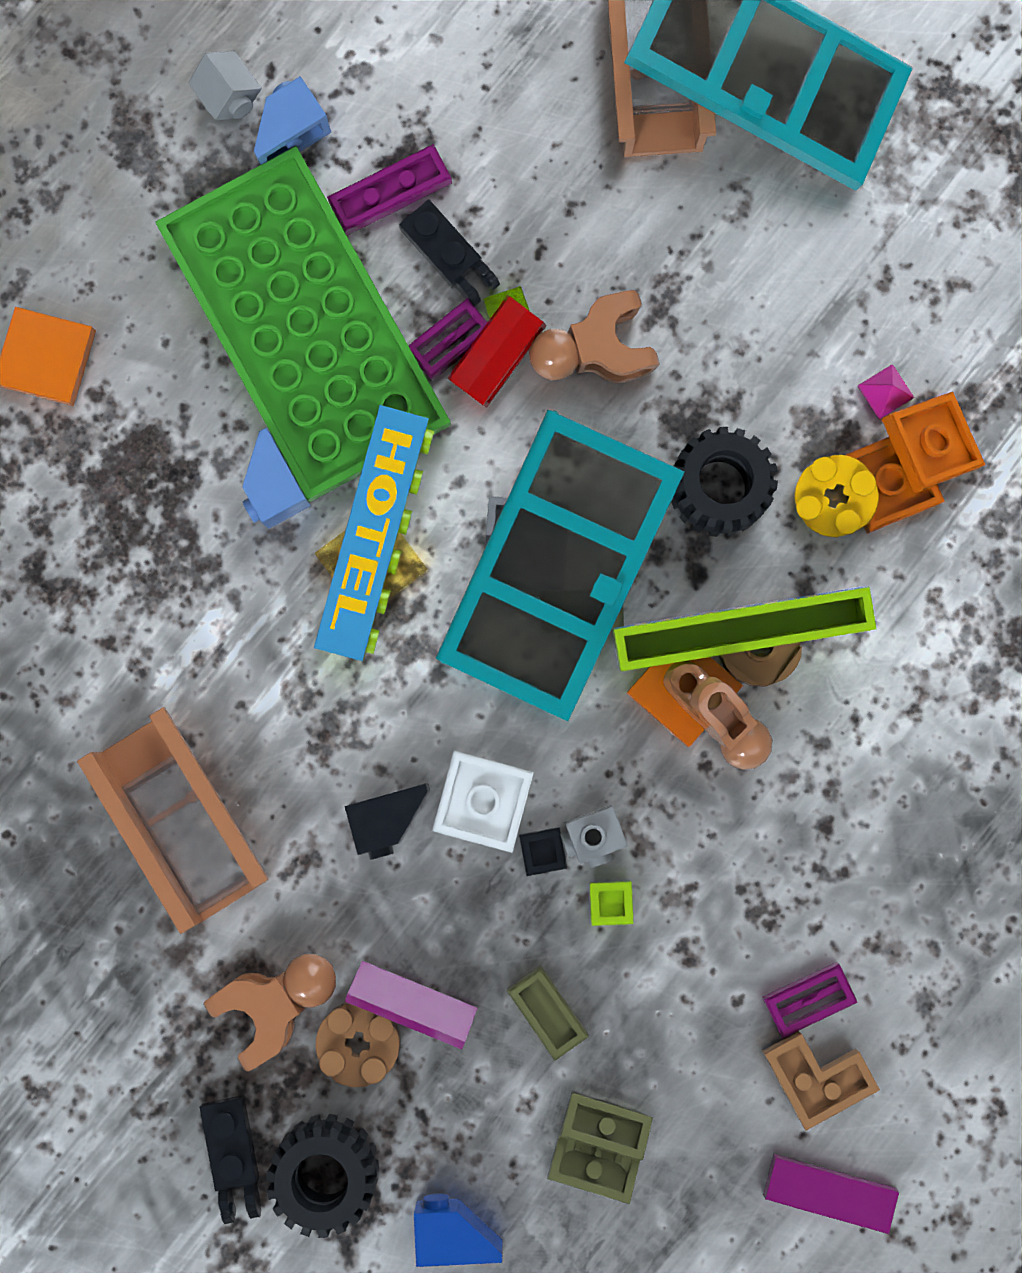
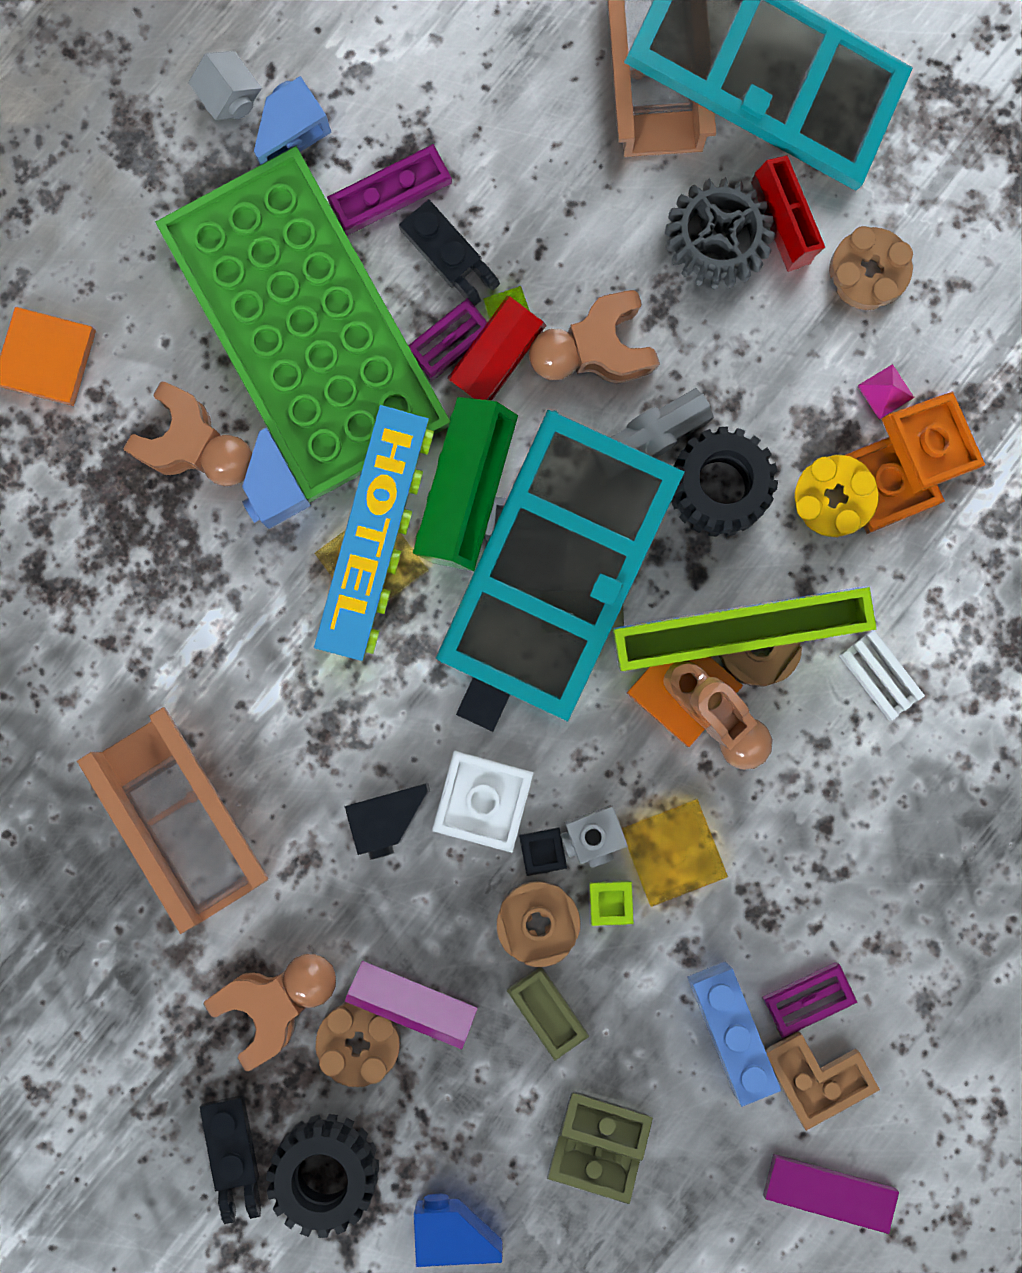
(191, 442): none -> nougat piece
(465, 483): none -> green brick
(483, 704): none -> black tile
(526, 944): none -> medium nougat plate
(659, 430): none -> light grey piece
(673, 852): none -> clear yellow tile
(707, 205): none -> dark grey gear
(734, 1033): none -> medium blue brick
(793, 221): none -> red piece
(890, 254): none -> medium nougat plate
(895, 667): none -> white tile

